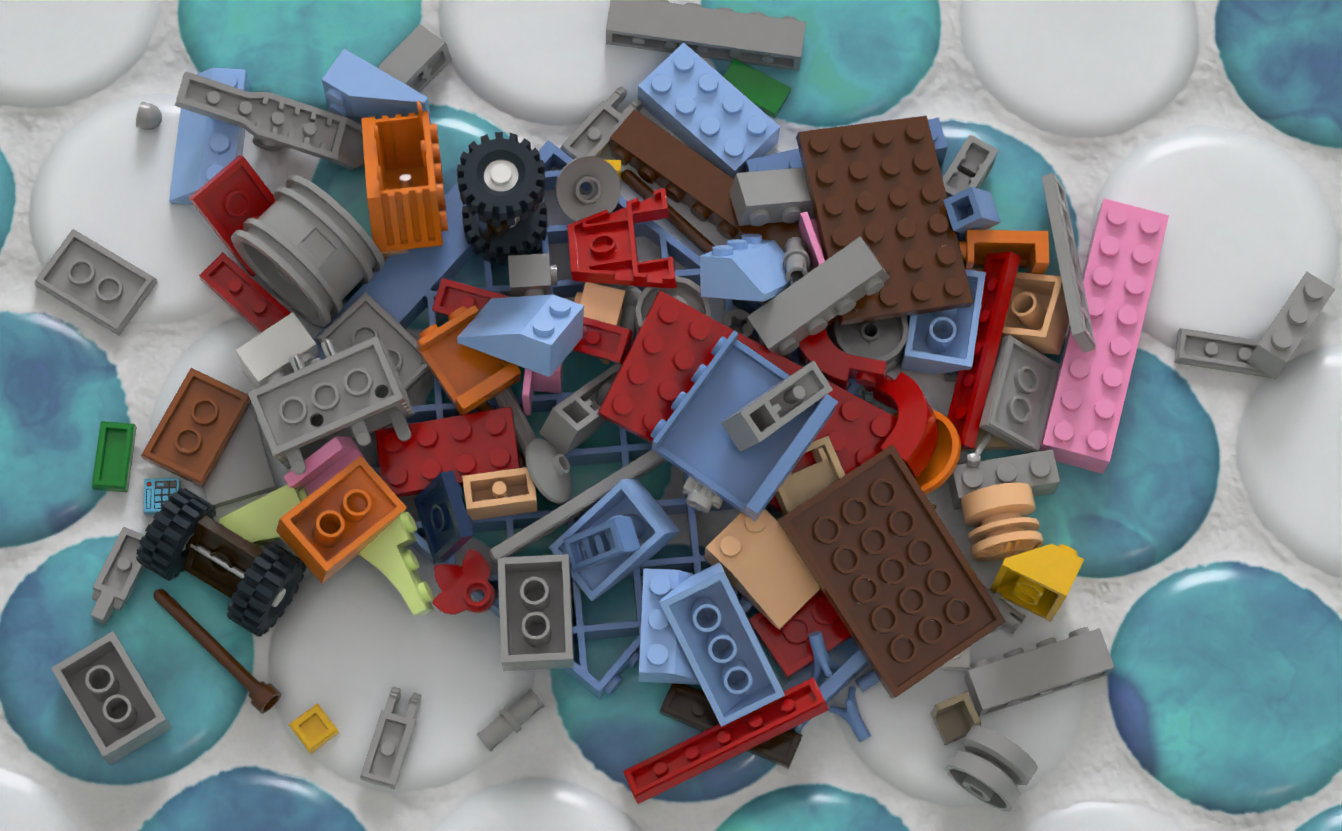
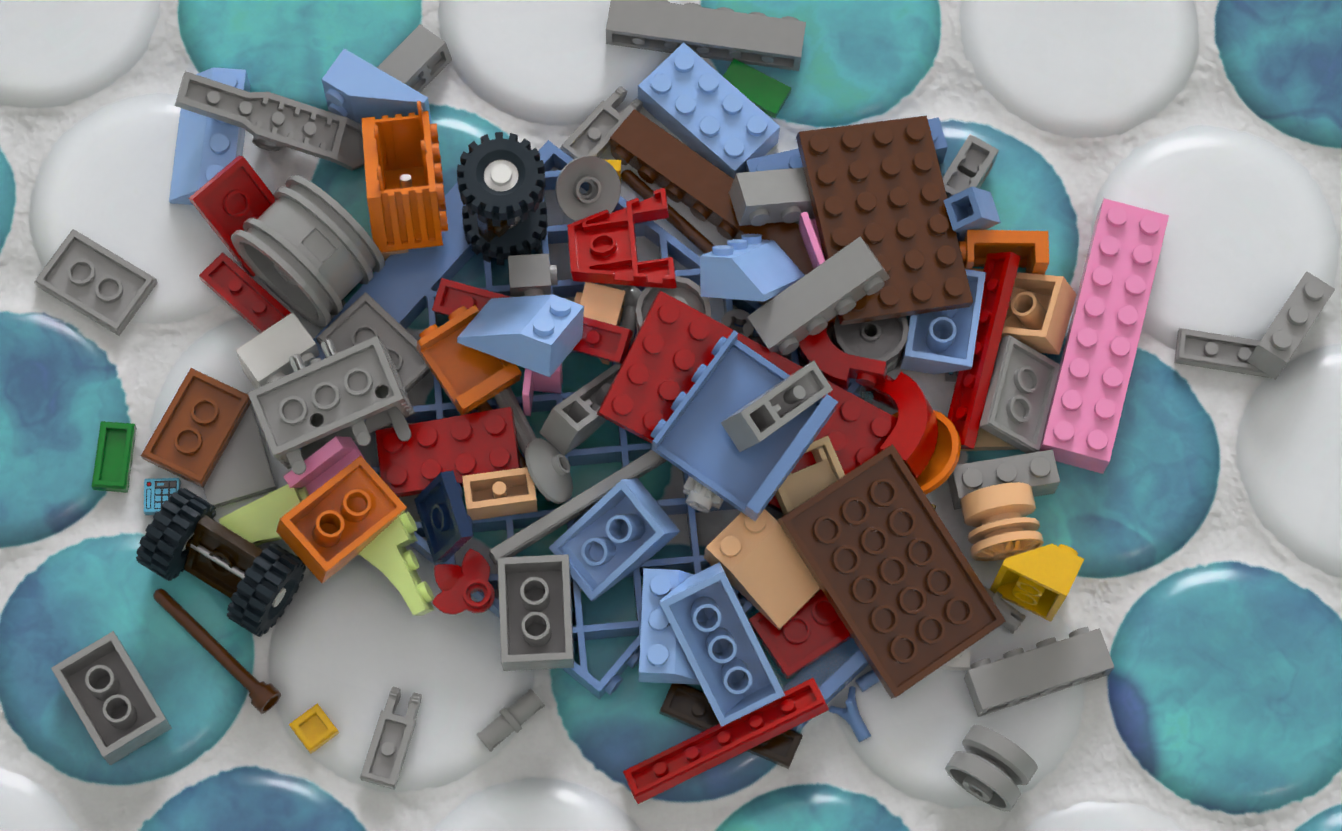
(117, 576): light grey hinge -> none
(148, 116): light grey hinge -> none
(621, 537): medium blue slope -> none
(796, 259): light grey pin -> none
(821, 657): medium blue bar -> none
(955, 717): dark tan panel -> none
(974, 459): light grey hinge -> none
(1068, 263): light grey tile -> none

